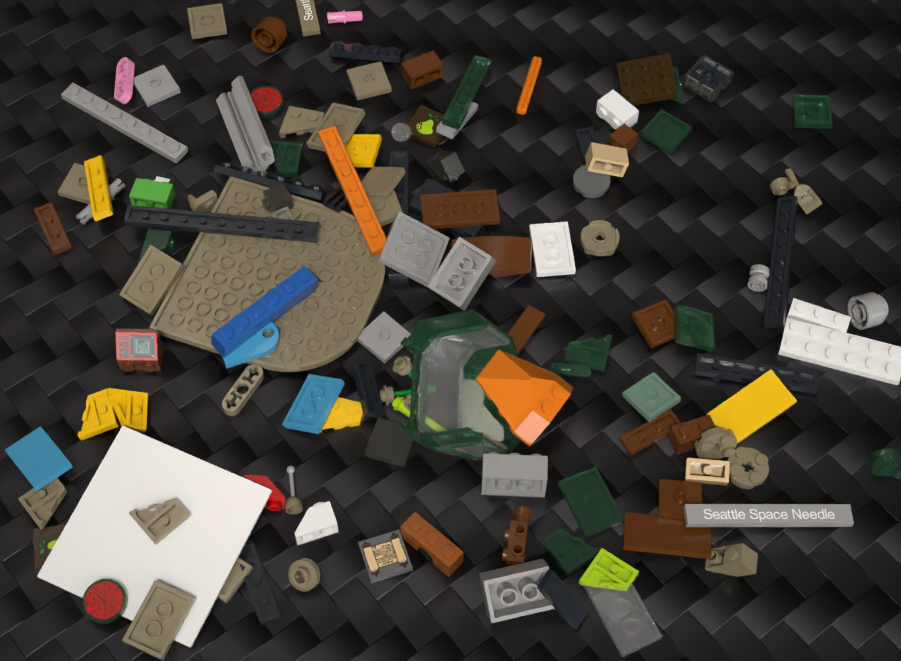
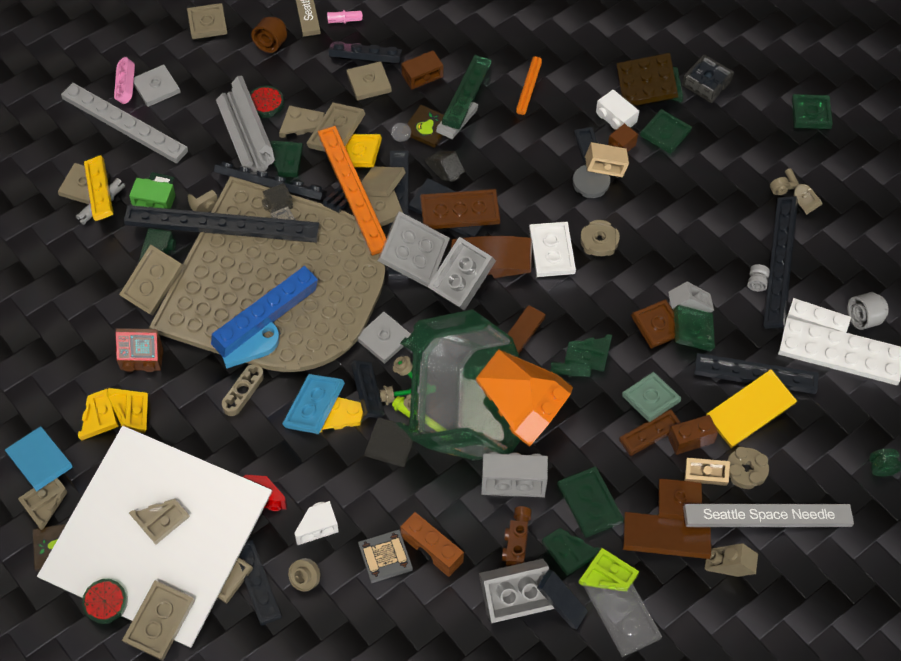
(52, 228): reddish brown tile -> none
(293, 503): dark tan hinge -> none
(691, 296): none -> light grey slope
(725, 445): dark tan plate -> none

